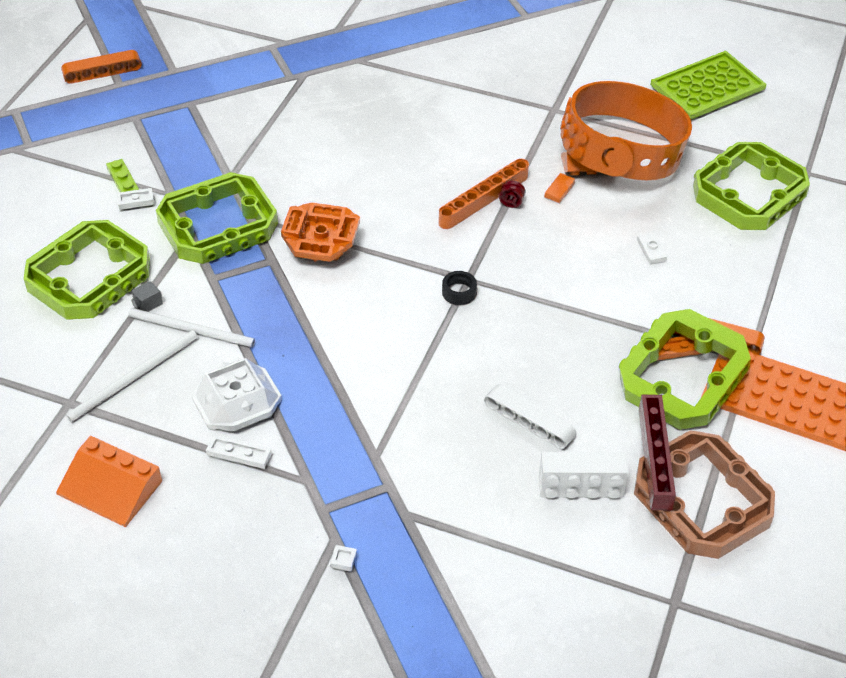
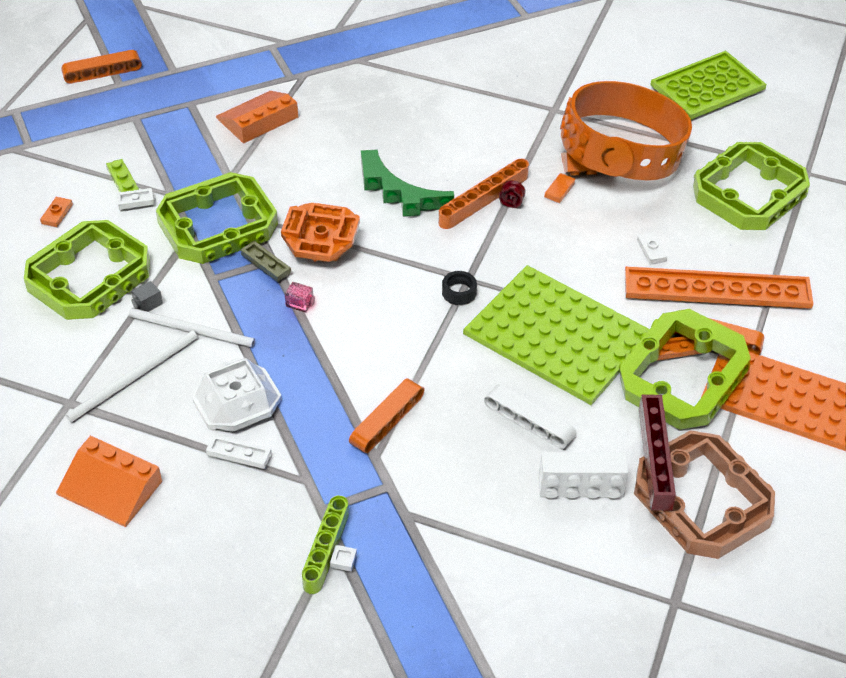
(56, 211): none -> orange plate
(259, 115): none -> orange slope
(266, 261): none -> olive plate
(299, 297): none -> clear pink brick
(321, 551): none -> lime beam
(386, 415): none -> orange beam
(395, 190): none -> green arch
(556, 333): none -> lime plate
(718, 287): none -> orange plate

